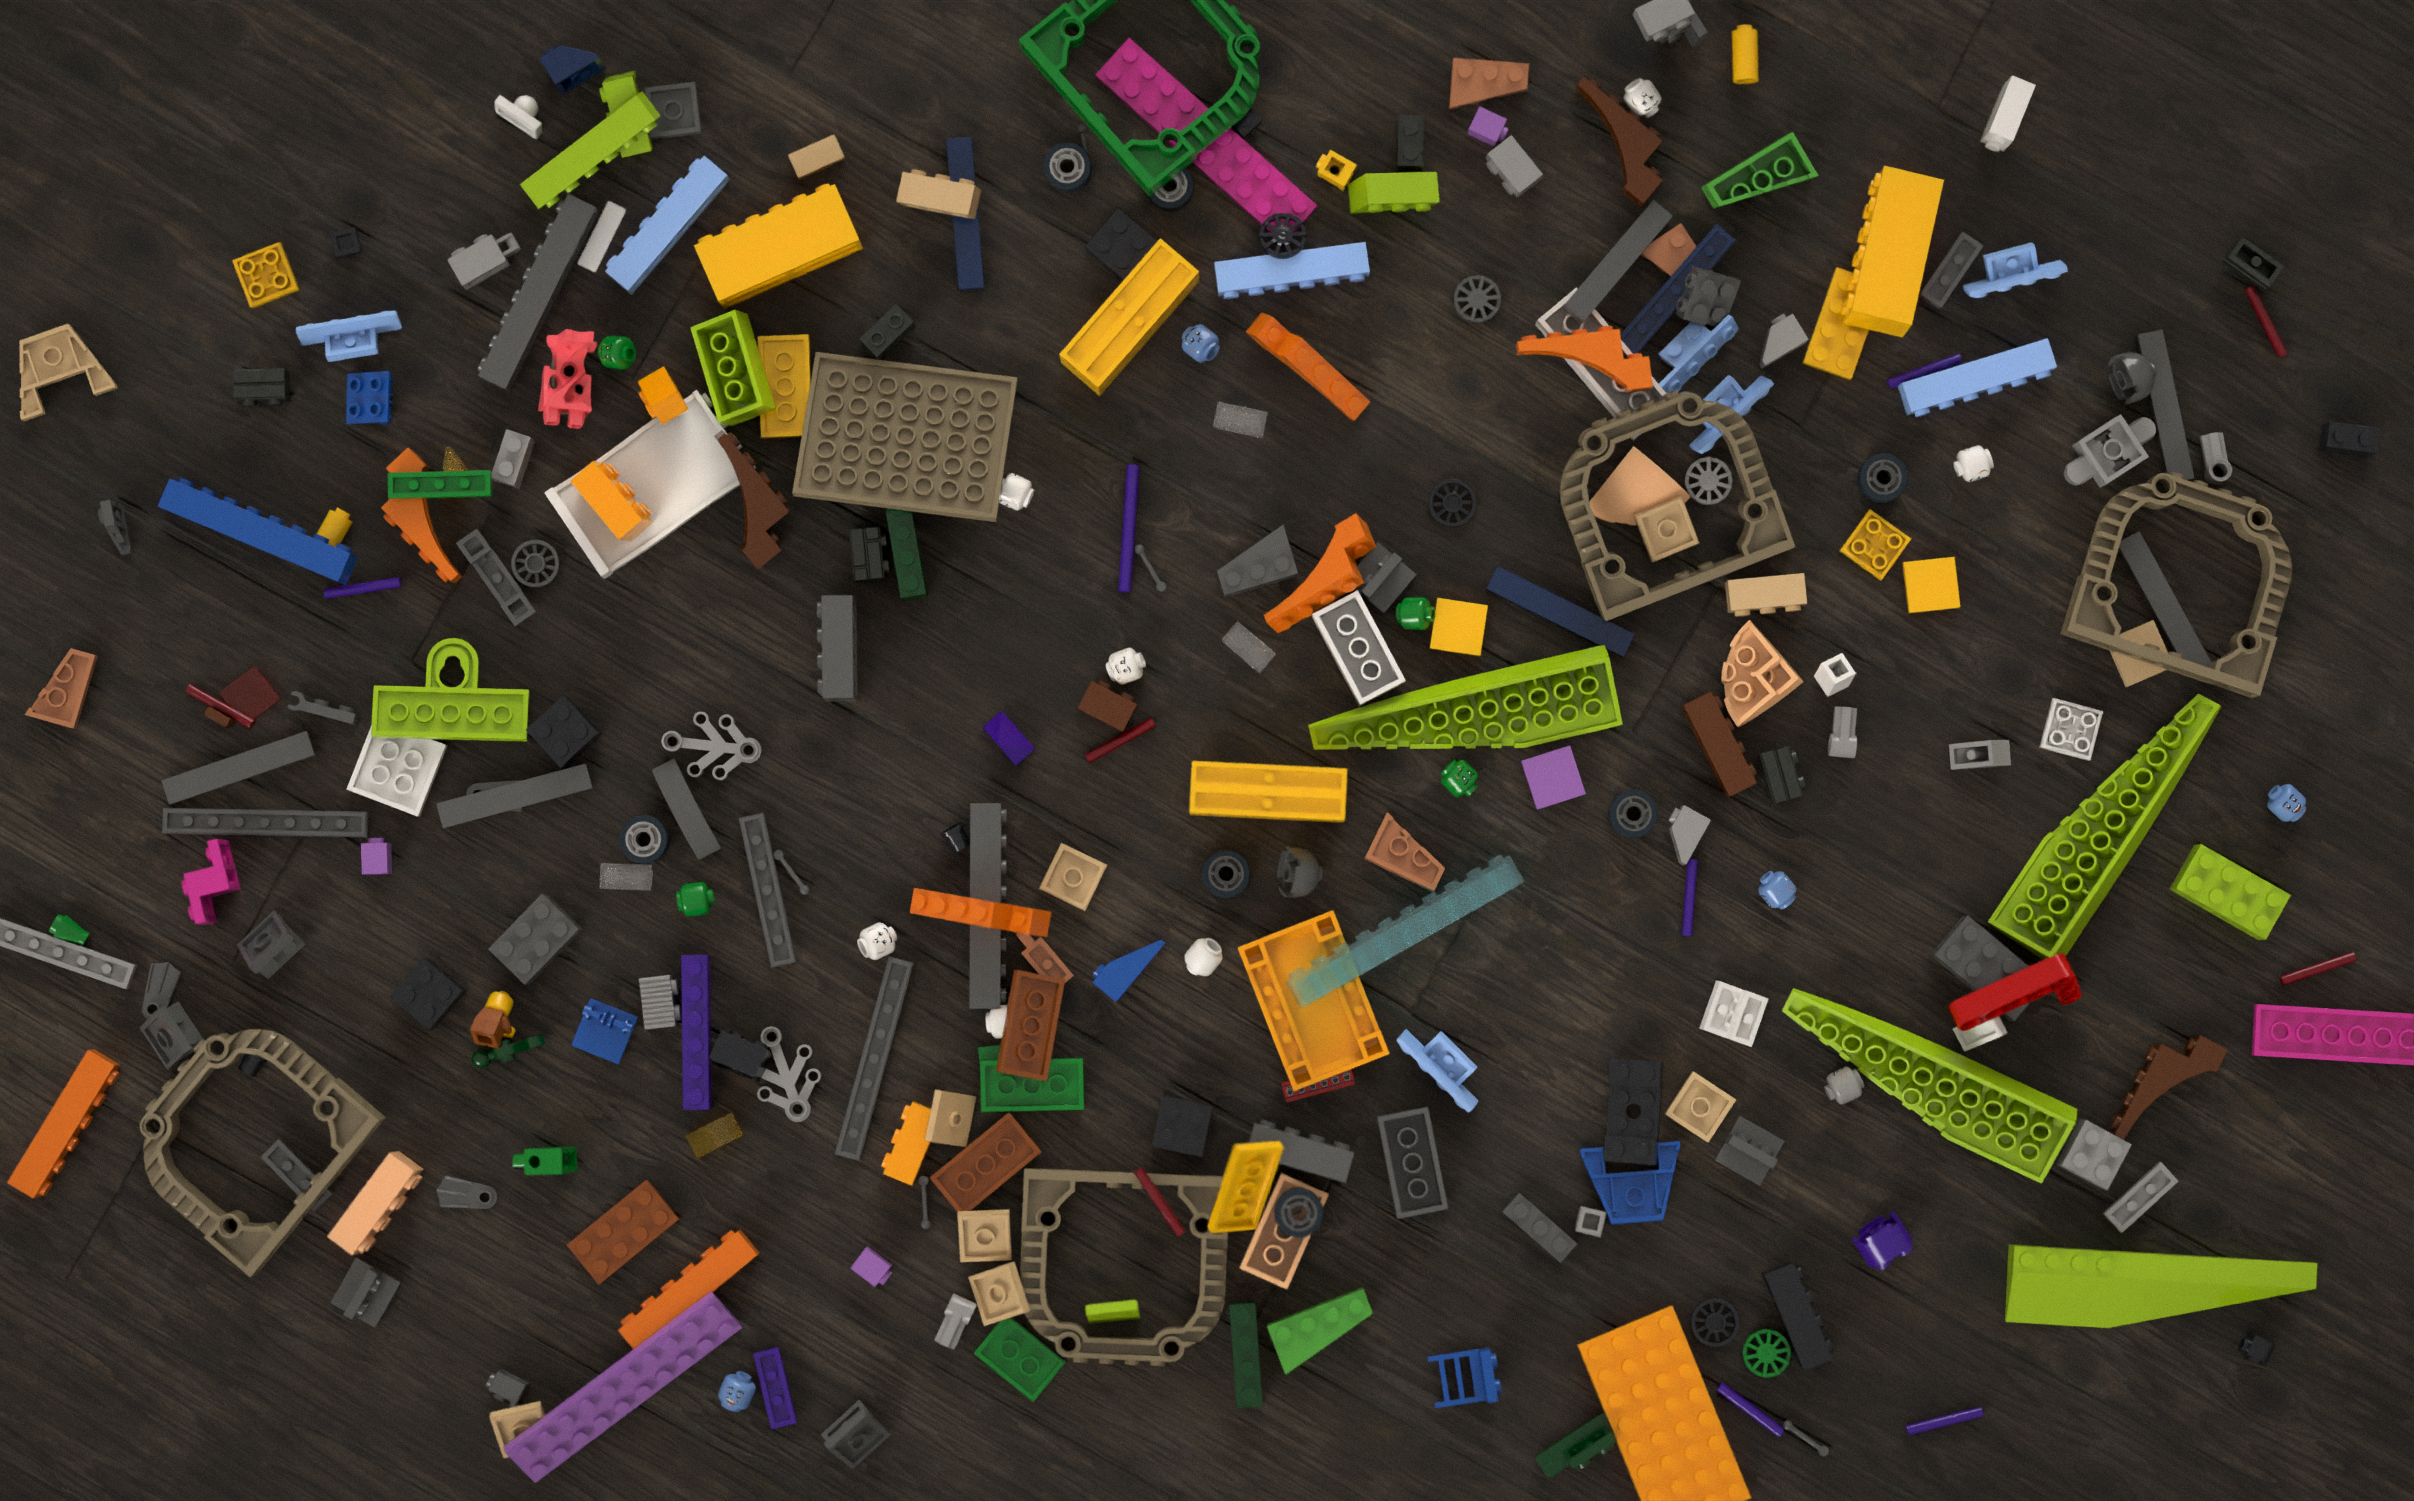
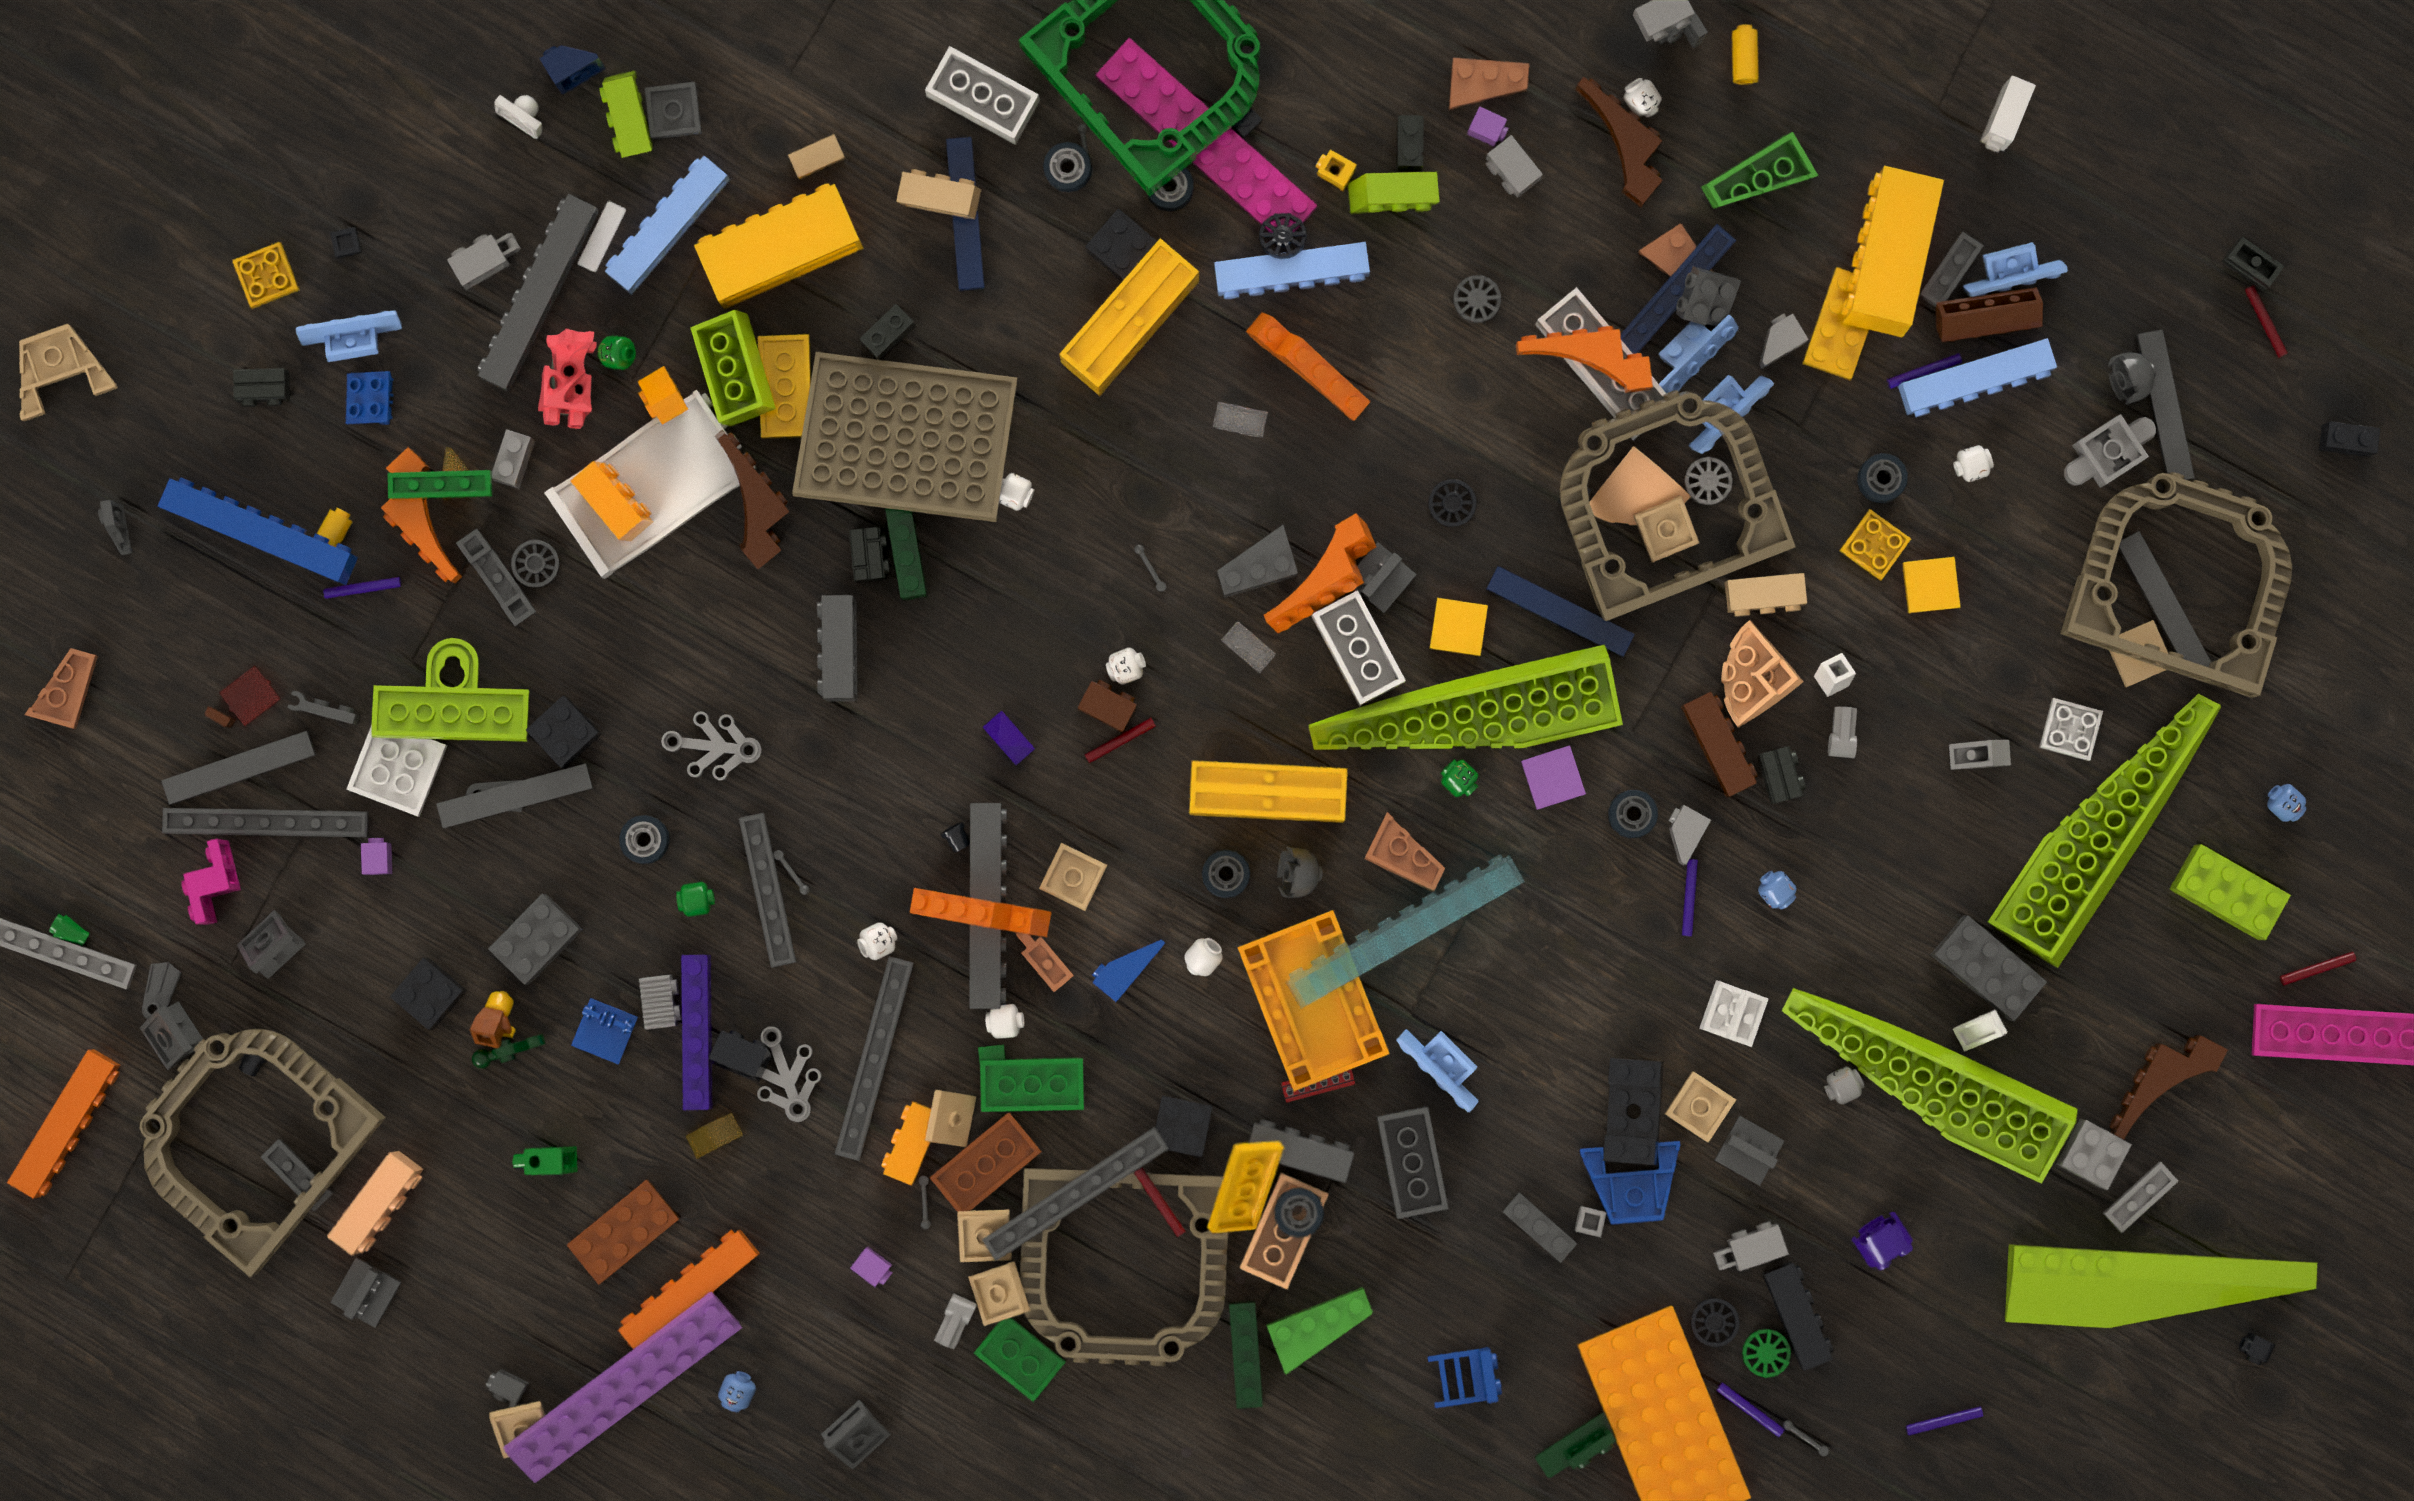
(220, 706): dark red bar -> none
(464, 1194): dark grey piece -> none
(590, 150): lime brick -> none
(626, 876): clear plate -> none
(686, 809): dark grey slope -> none
(775, 1387): dark purple plate -> none
(982, 95): none -> white brick
(1030, 1025): dark orange plate -> none
(1075, 1194): none -> dark grey tile
(1112, 1311): lime tile -> none
(1128, 530): dark purple piece -> none
(1200, 343): medium blue head -> none
(1415, 613): green head -> none
(1617, 261): dark grey tile -> none
(1753, 1247): none -> light grey brick
(1989, 314): none -> reddish brown brick
(2017, 990): red beam -> none
(2215, 455): light grey piece -> none

